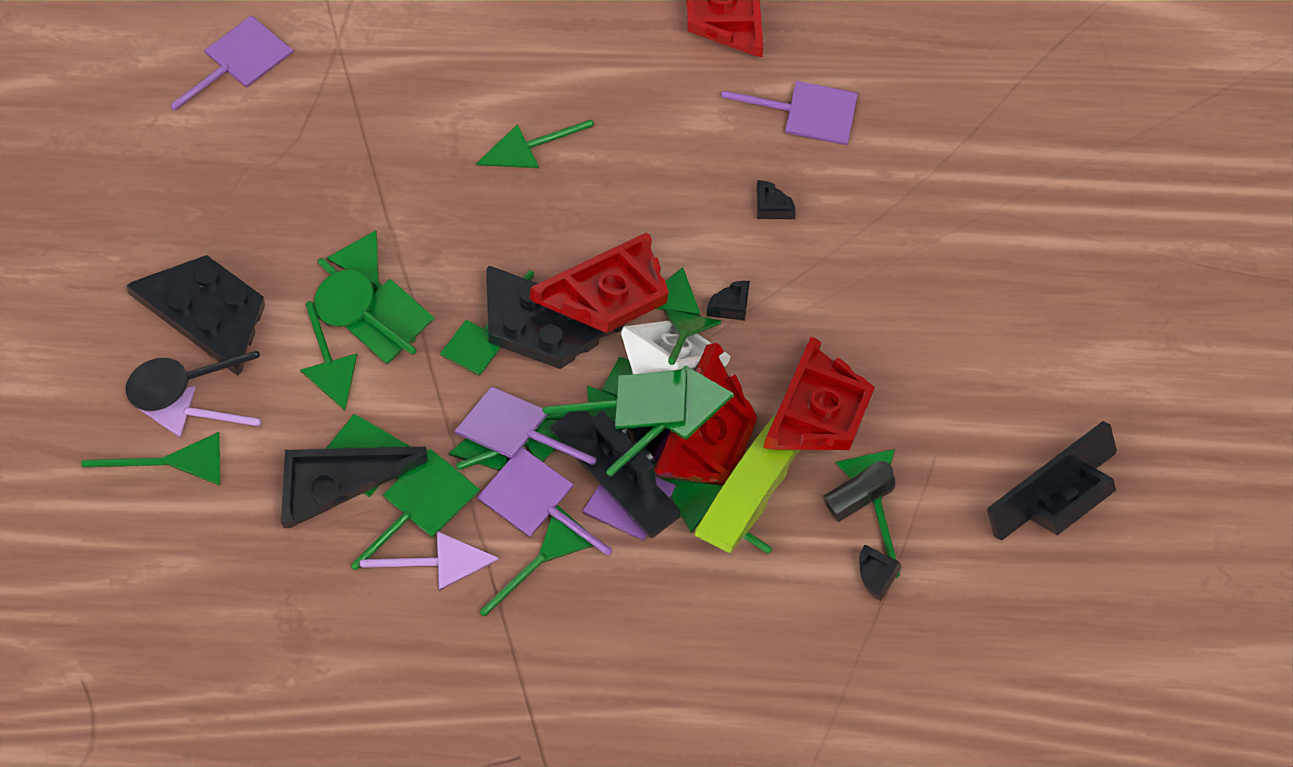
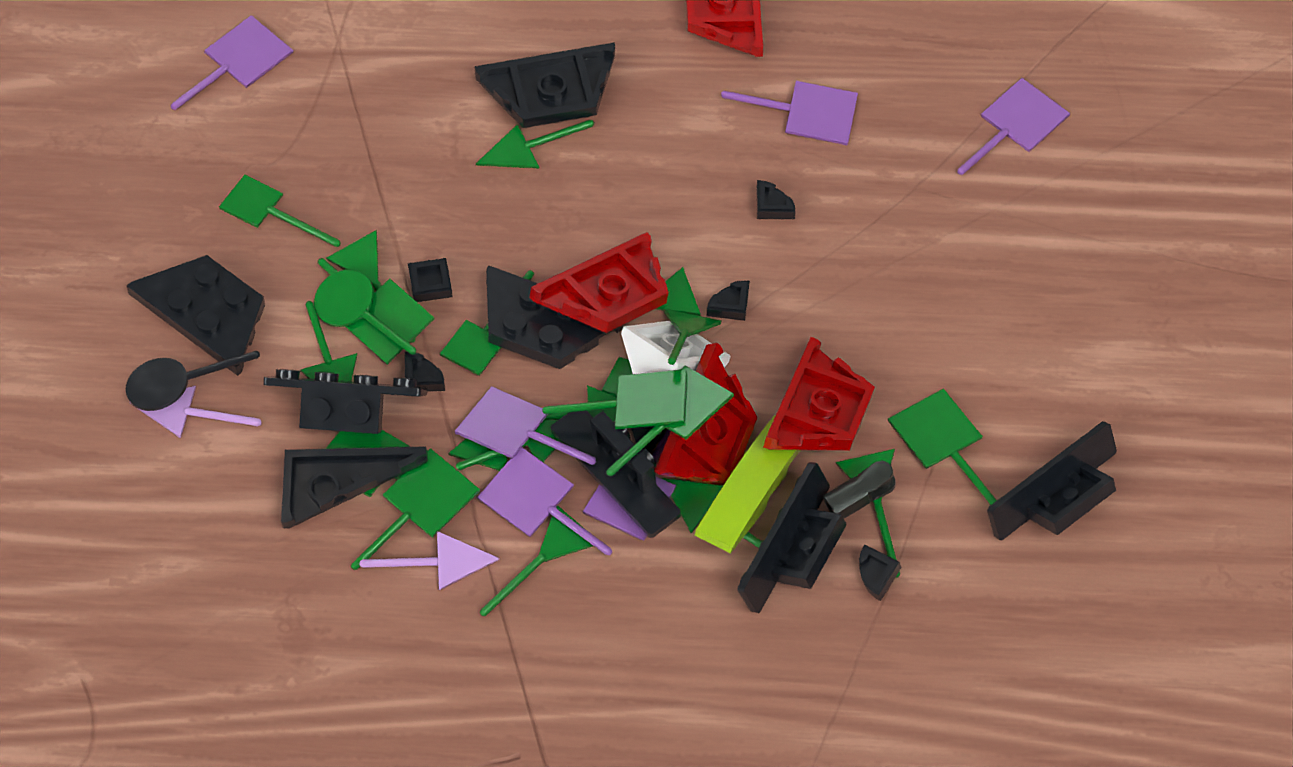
(197, 459): green piece -> none
(253, 201): none -> green piece
(343, 404): none -> black bracket
(424, 371): none -> black tile
(430, 280): none -> black tile
(550, 85): none -> black wing
(796, 542): none -> black bracket
(939, 430): none -> green piece
(1021, 115): none -> medium lavender piece

